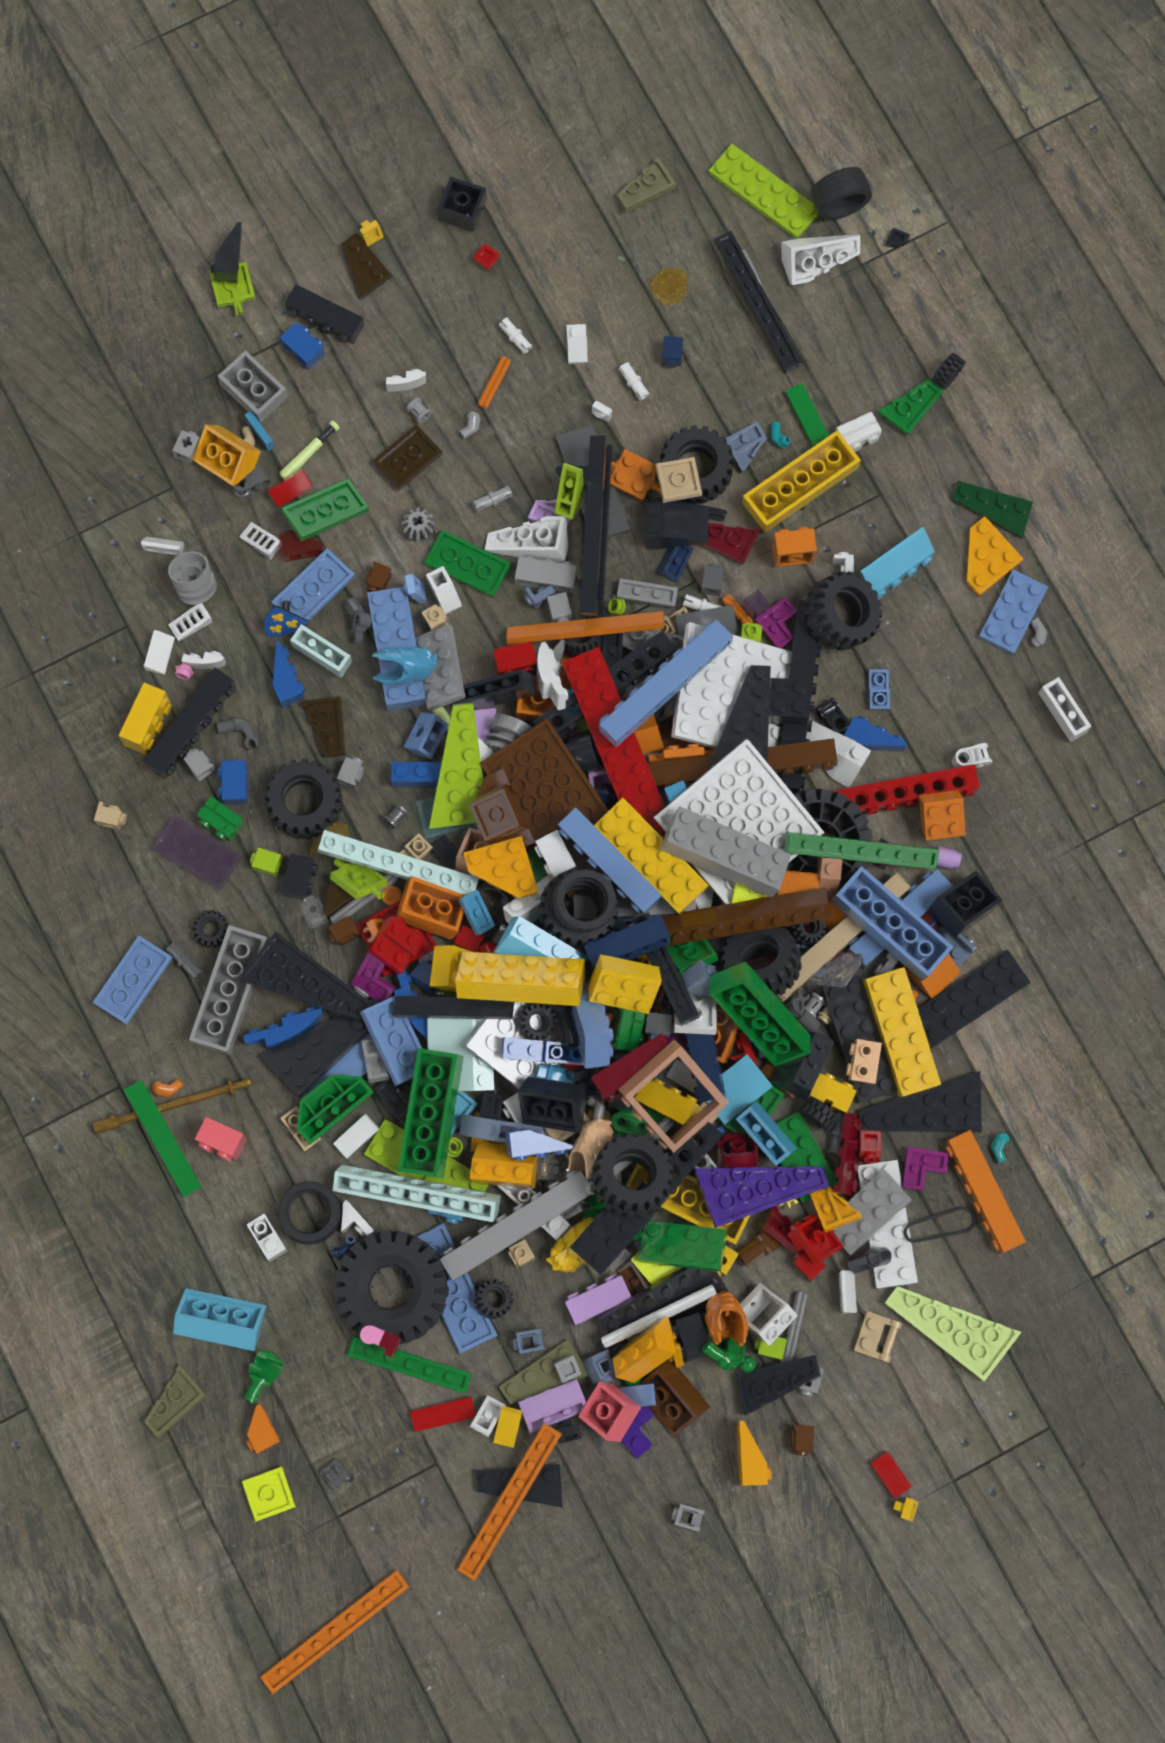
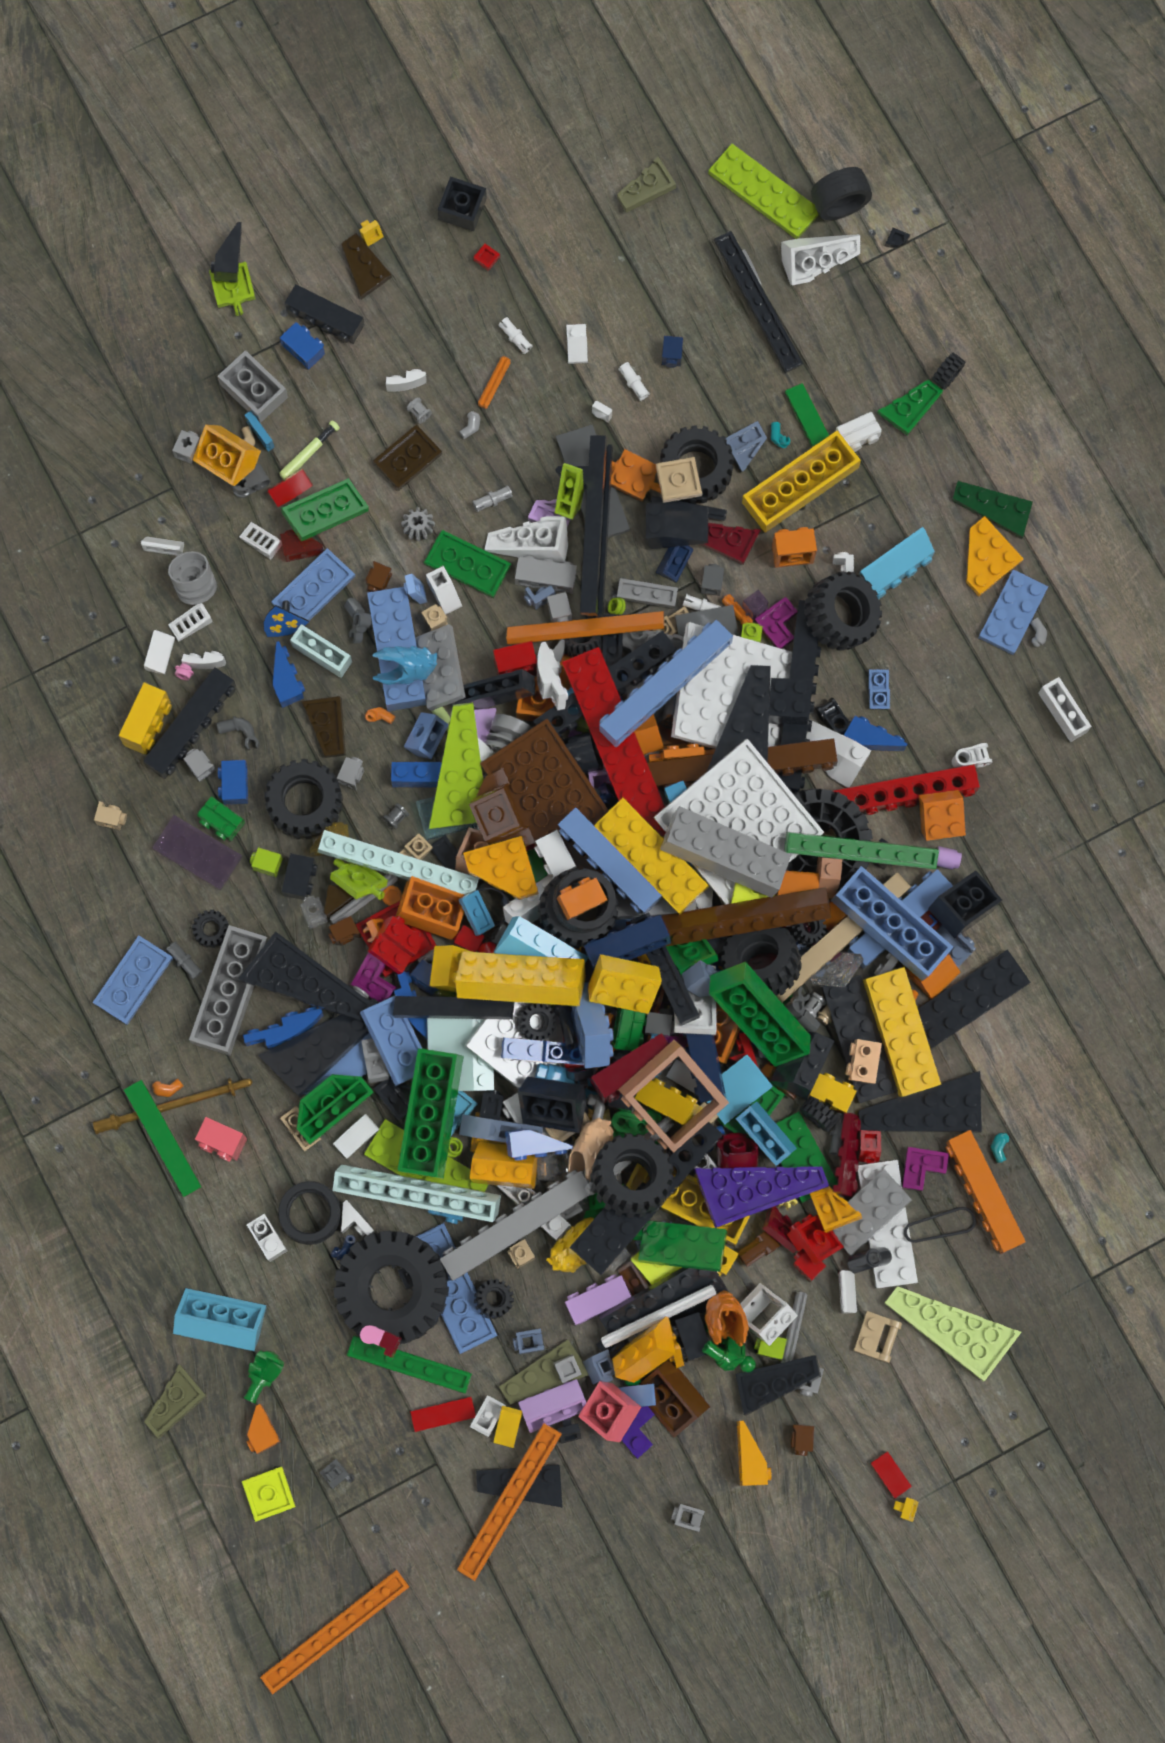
(378, 714): none -> orange arm
(581, 898): none -> orange brick
(670, 286): clear yellow hat -> none

